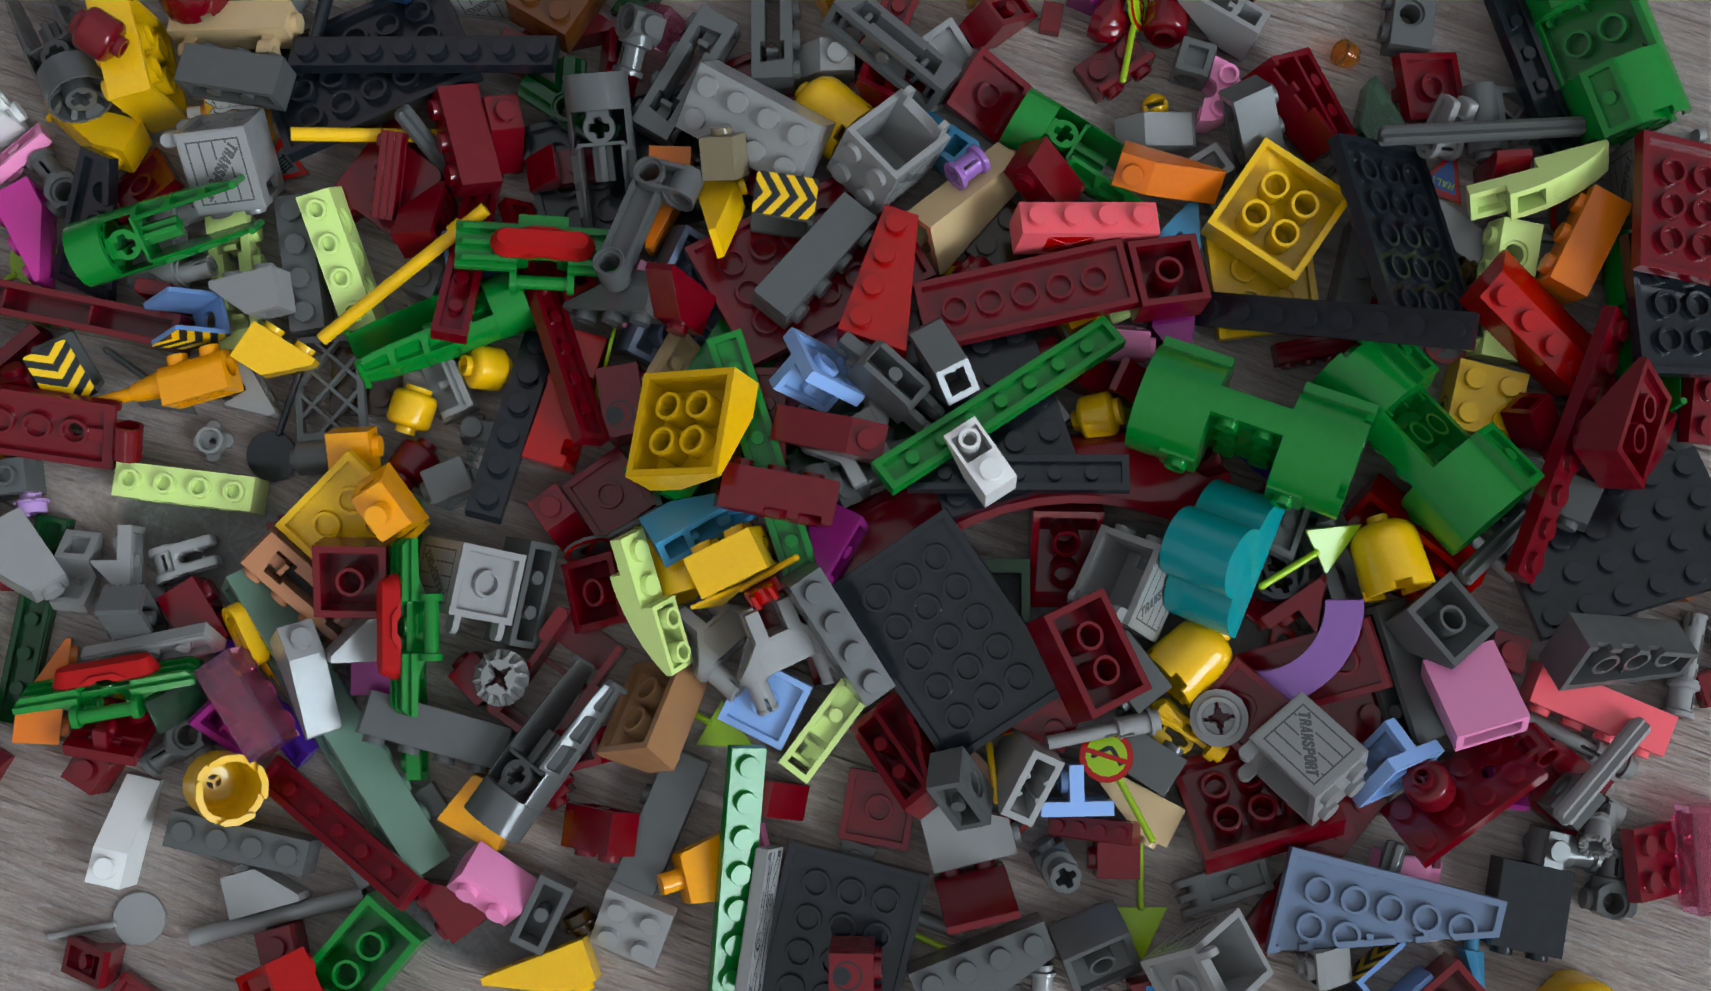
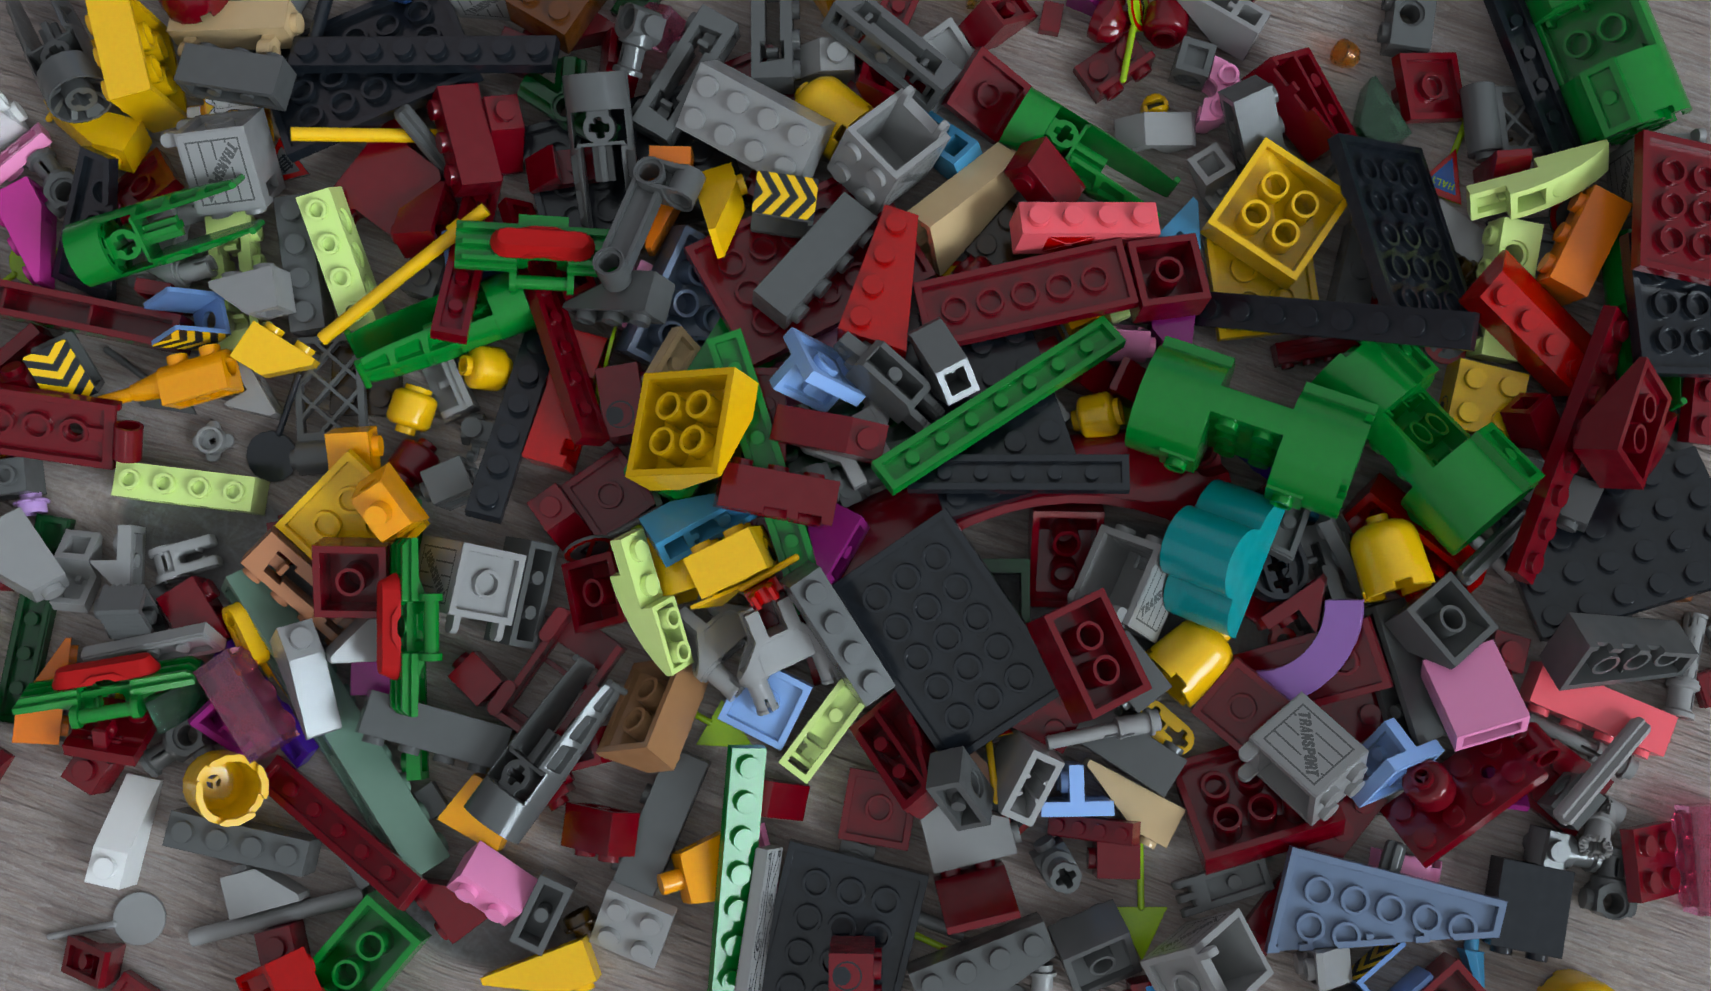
(98, 34): dark red head -> none
(389, 174): dark red piece -> none
(516, 679): light grey gear -> none
(678, 299): dark red slope -> none
(723, 154): dark tan brick -> none
(975, 159): medium lavender bush -> none
(980, 462): white slope -> none
(1108, 762): piece -> none
(1167, 175): orange slope -> none
(1175, 719): yellow piece -> none
(1208, 730): light grey gear -> none
(1327, 546): lime piece -> none
(1448, 110): light grey piece -> none
(1481, 131): dark grey axle -> none

